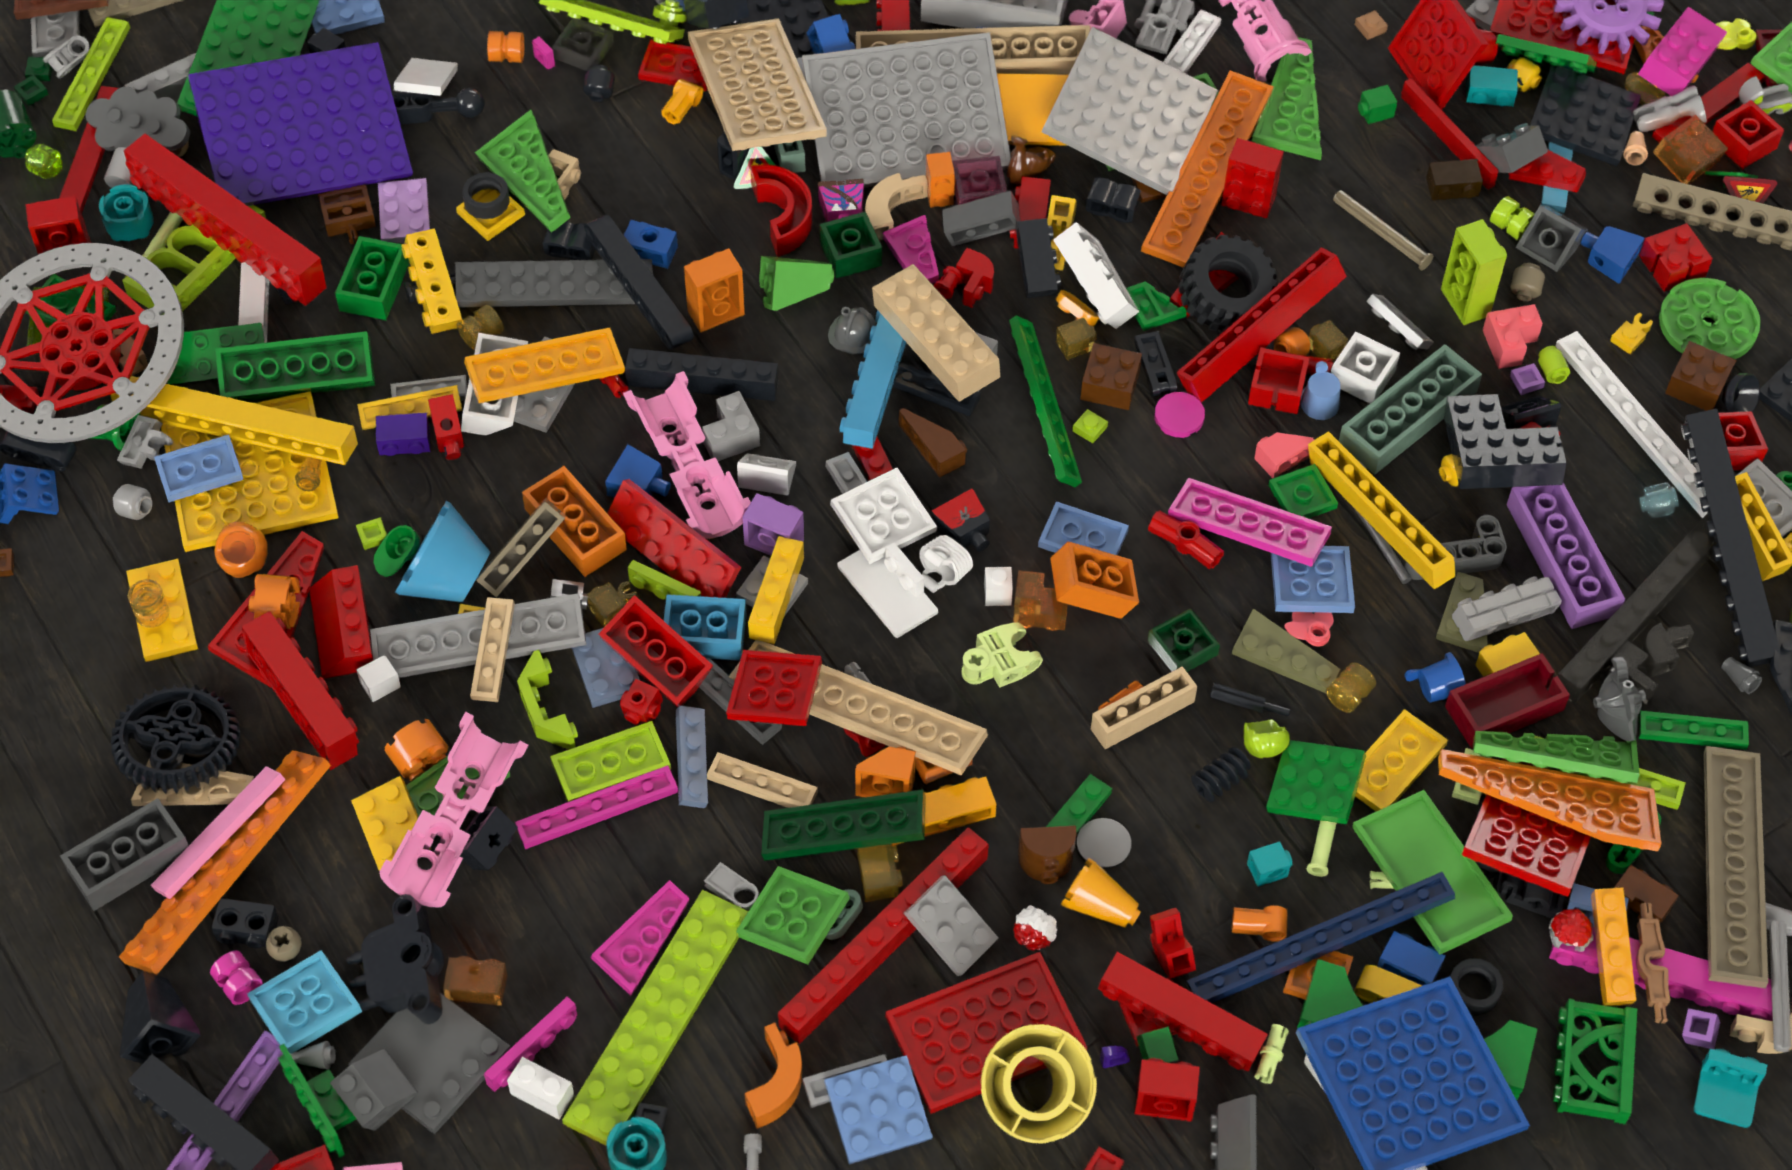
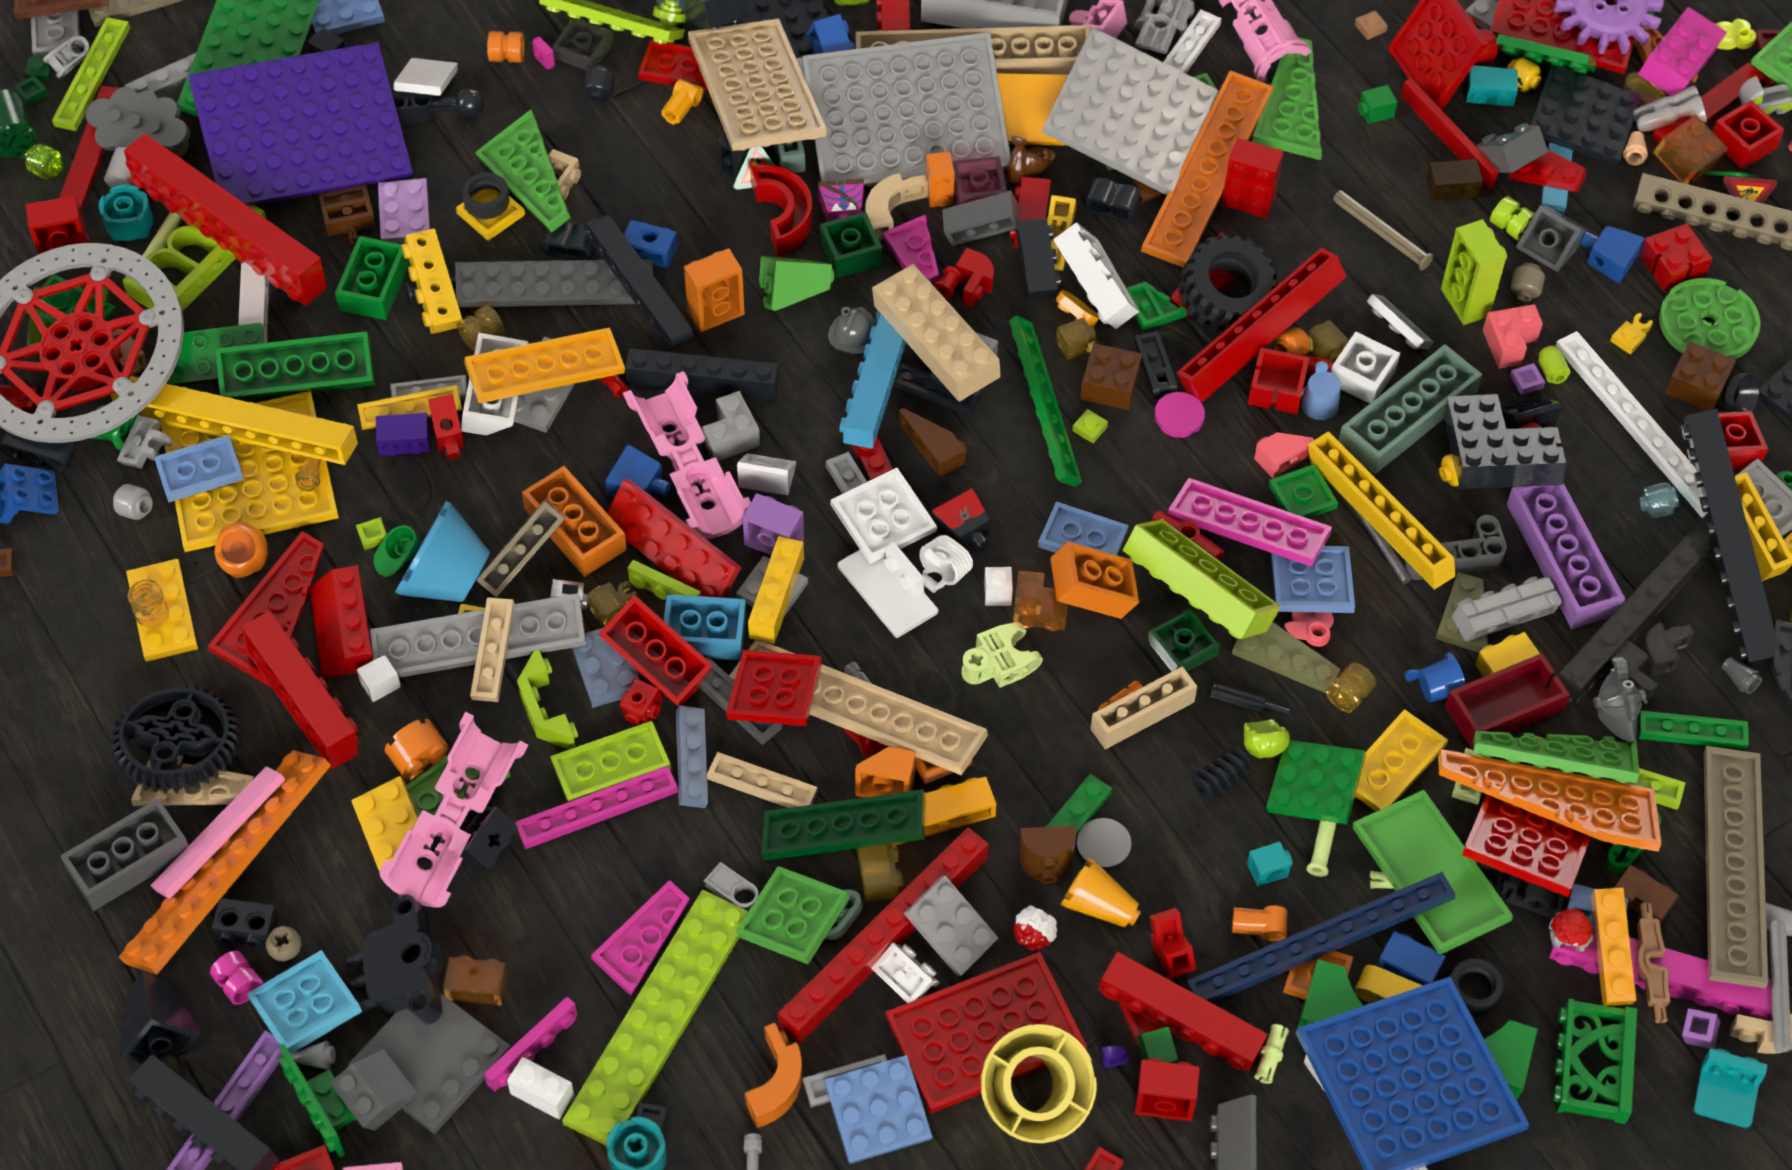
(276, 595): orange brick -> none
(905, 973): none -> white bracket
(1201, 579): none -> lime brick

